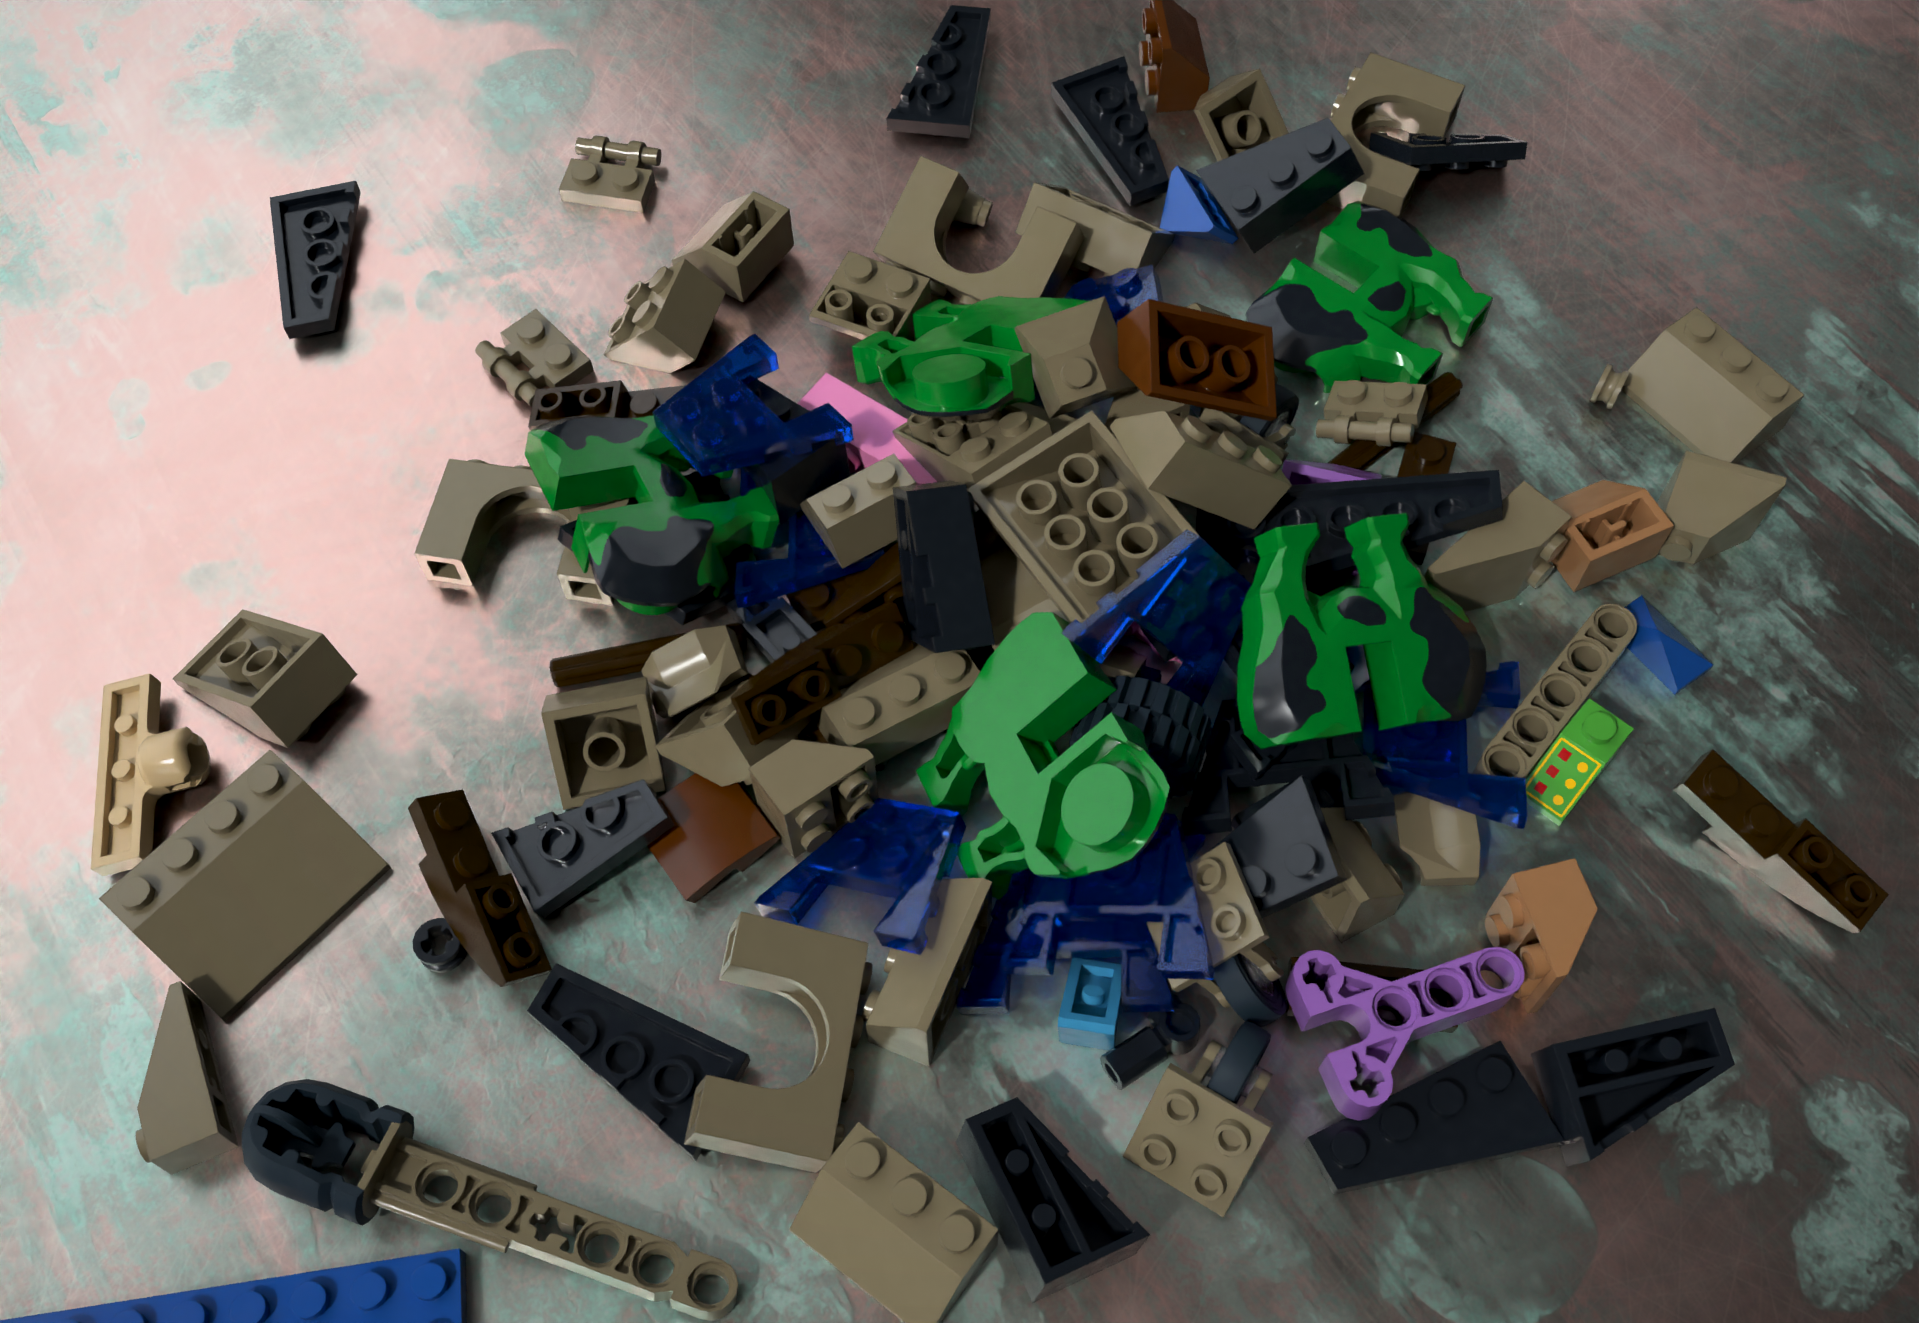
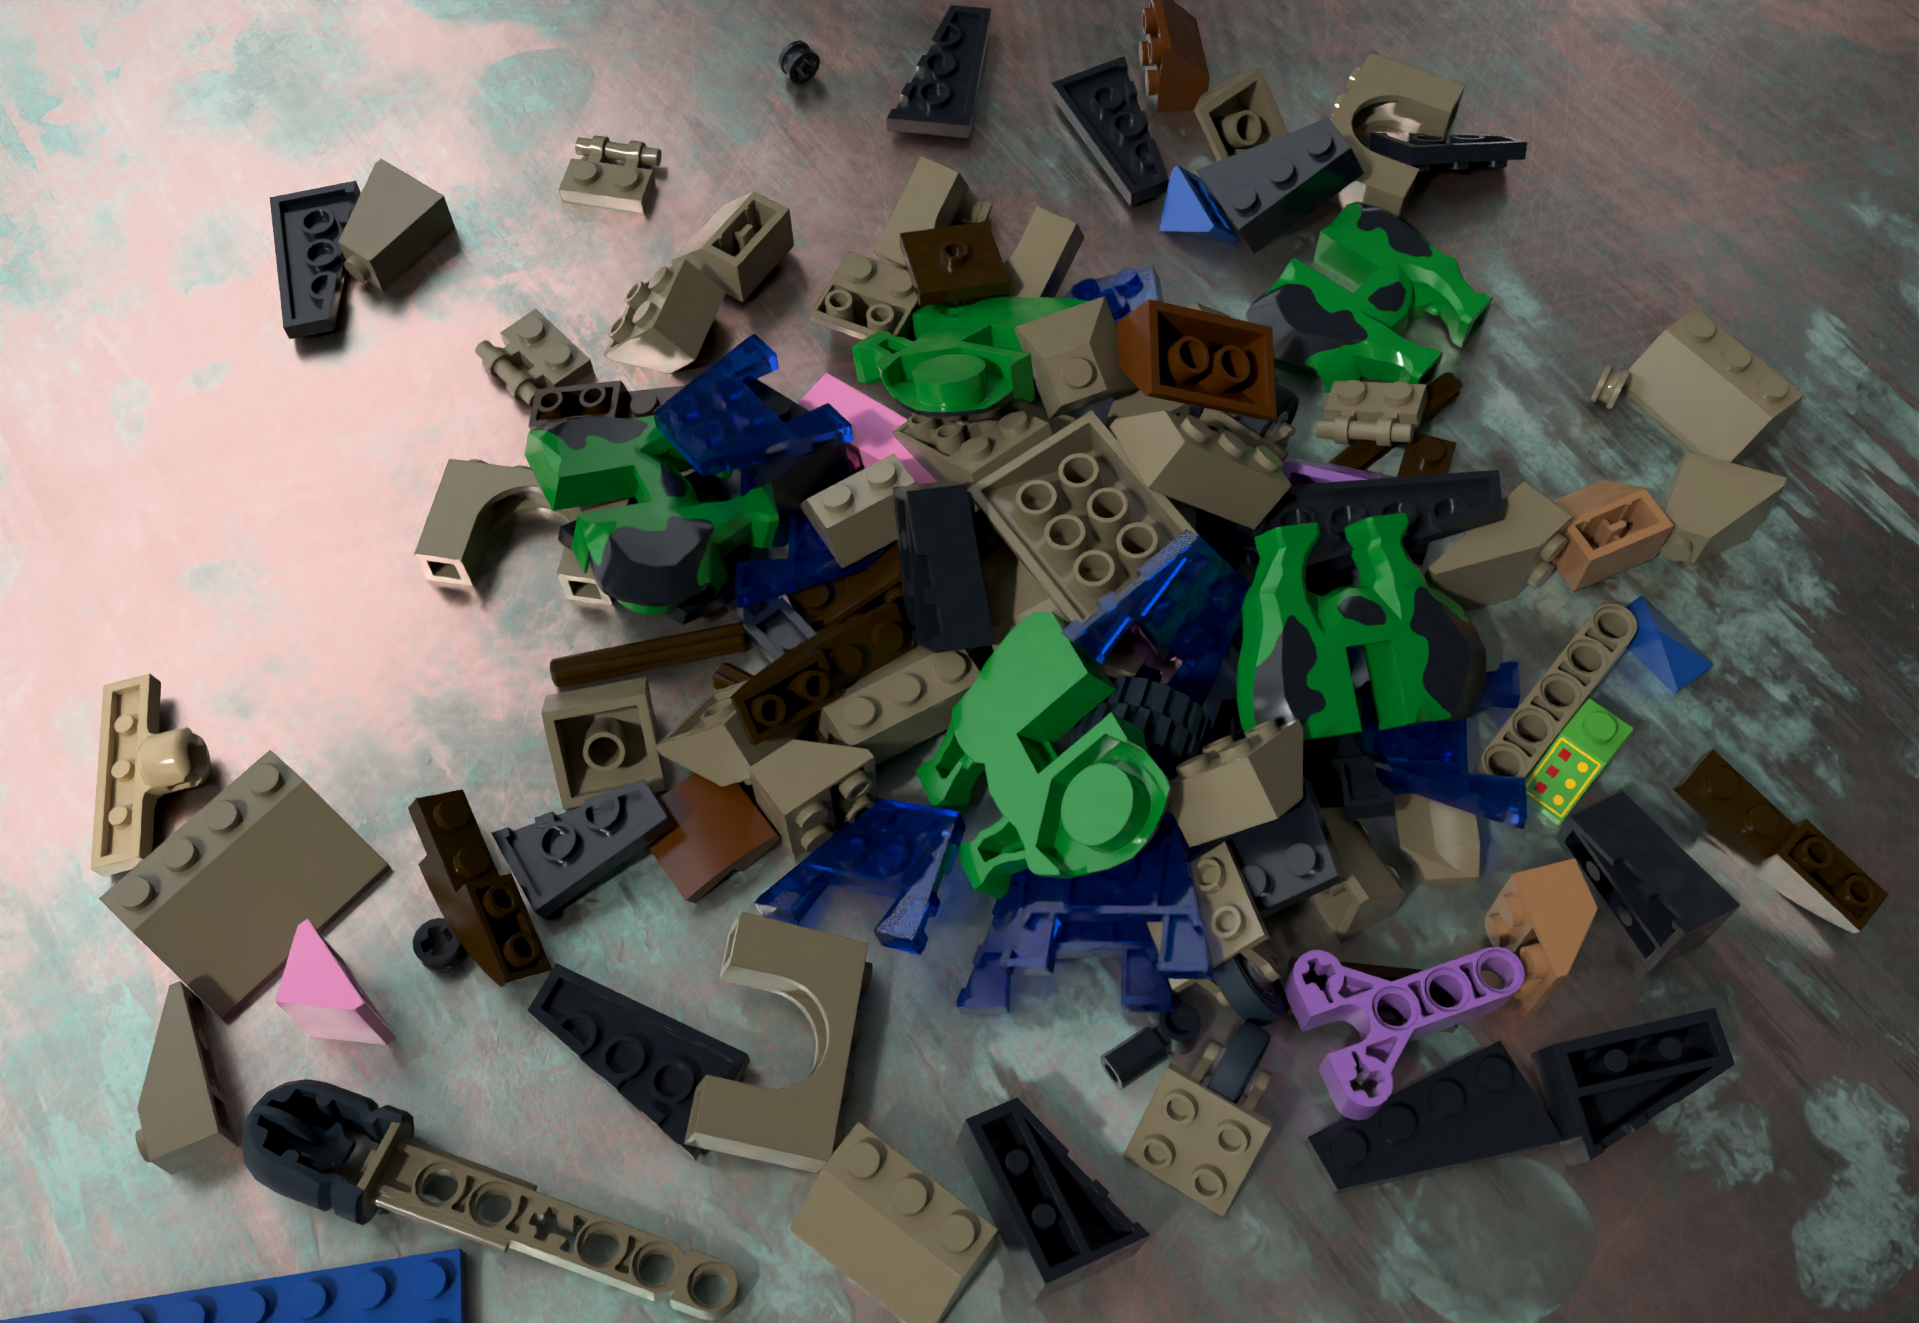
(268, 676): dark tan slope -> none
(325, 994): none -> bright pink slope
(392, 225): none -> dark tan slope
(693, 668): dark tan slope -> none
(799, 62): none -> black bush
(924, 988): dark tan slope -> none
(954, 263): none -> dark brown plate
(1090, 1004): dark azure slope -> none
(1111, 236): dark tan slope -> none
(1239, 782): none -> dark tan slope
(1645, 880): none -> black wedge

